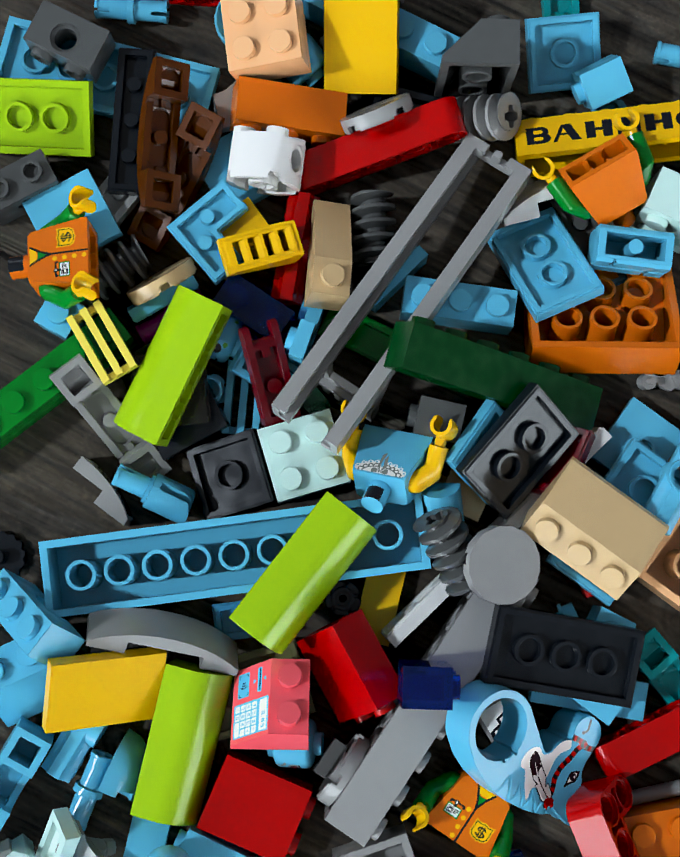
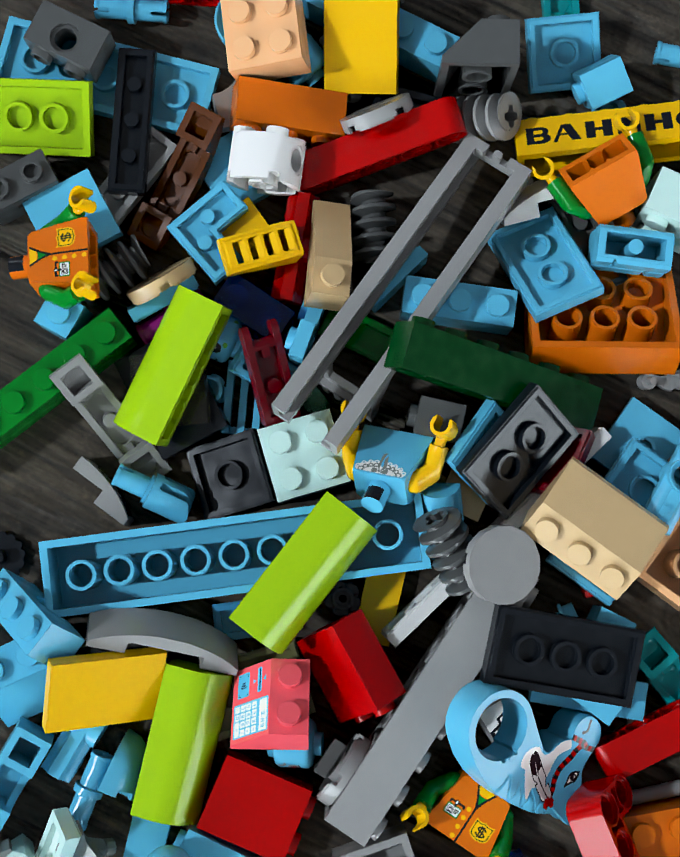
(86, 314): light yellow tile -> none
(157, 142): reddish brown slope -> none
(427, 685): clear blue brick -> none

